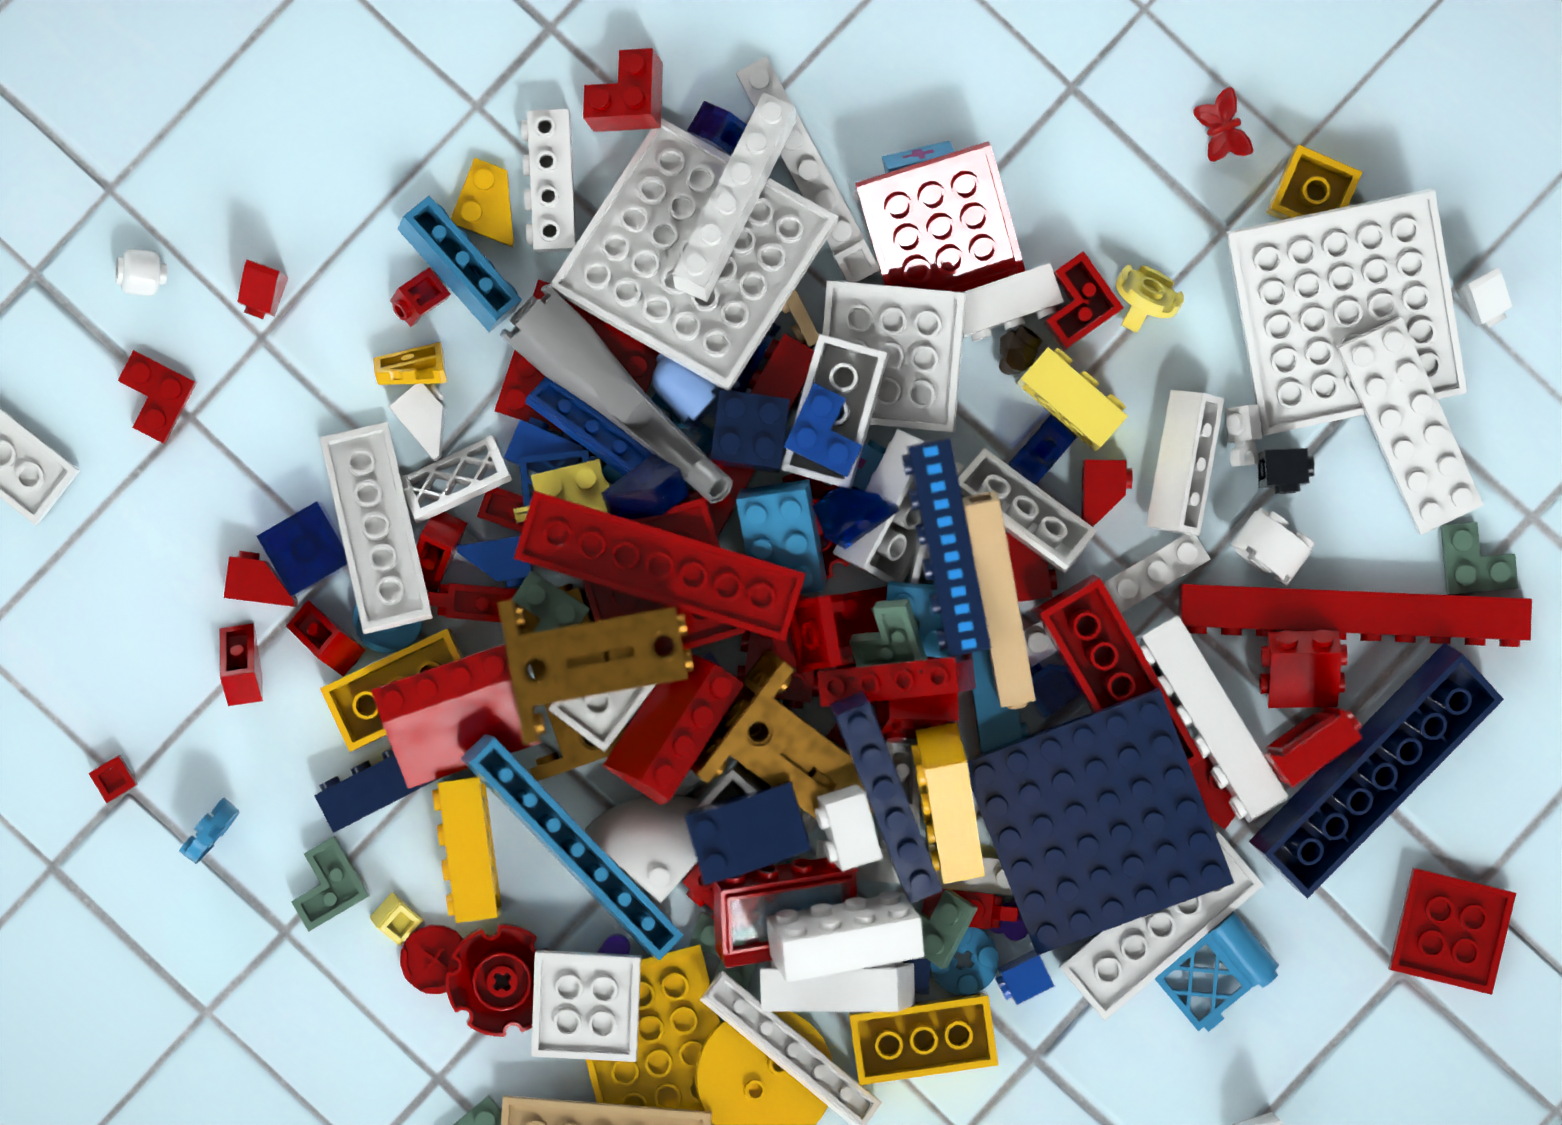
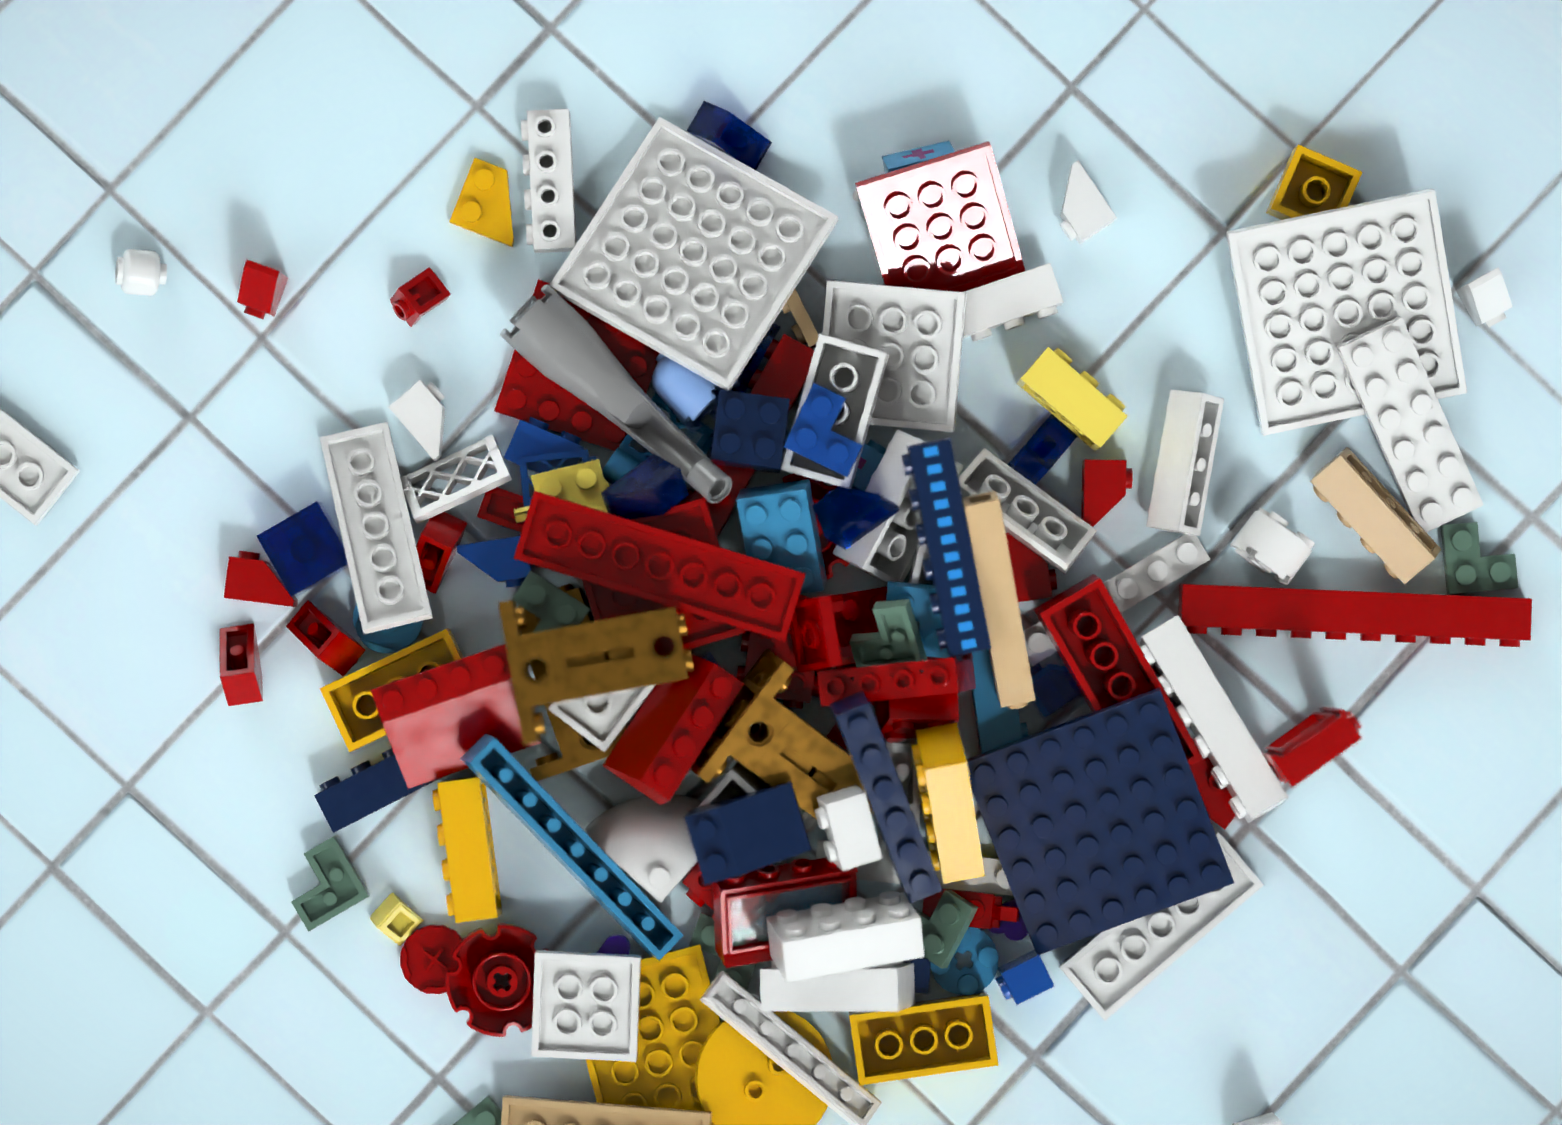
(113, 779): red plate -> none
(165, 391): red plate -> none
(209, 831): dark azure plate -> none
(412, 366): yellow wing -> none
(459, 263): dark azure brick -> none
(470, 601): red hinge -> none
(587, 426): blue tile -> none
(631, 102): red brick -> none
(734, 197): white brick -> none
(803, 158): white plate -> none
(857, 262): white plate -> none
(1018, 350): dark brown rock -> none
(1083, 206): none -> white slope
(1090, 302): red brick -> none
(1147, 293): light yellow tile -> none
(1222, 127): red piece -> none
(1242, 957): dark azure piece -> none
(1243, 429): white plate -> none
(1285, 469): black brick -> none
(1303, 669): red brick -> none
(1375, 516): none -> tan brick
(1377, 773): dark blue brick -> none
(1452, 931): red plate -> none

